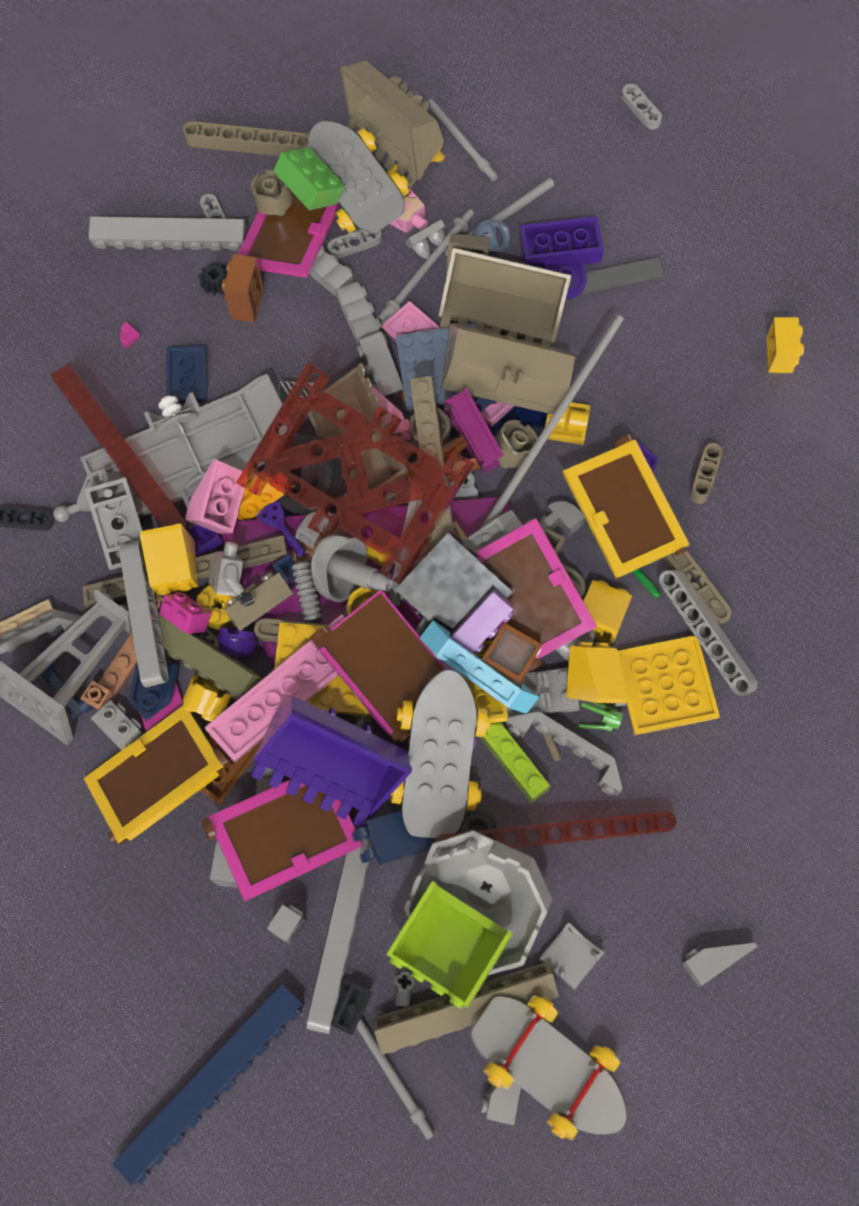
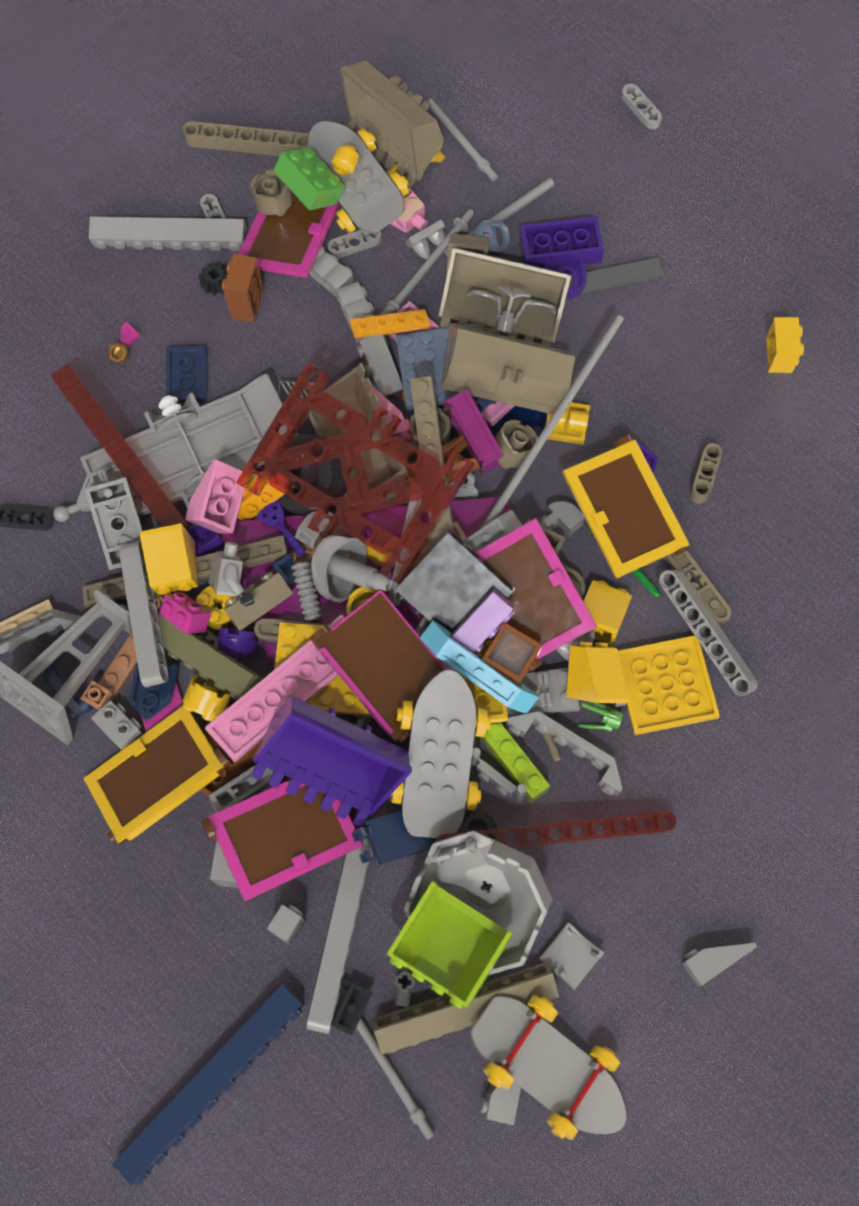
(118, 352): none -> pearl gold tile
(239, 790): none -> light grey slope
(345, 160): none -> yellow head
(389, 323): none -> light orange bracket
(487, 773): none -> light grey plate
(506, 319): none -> light grey plant

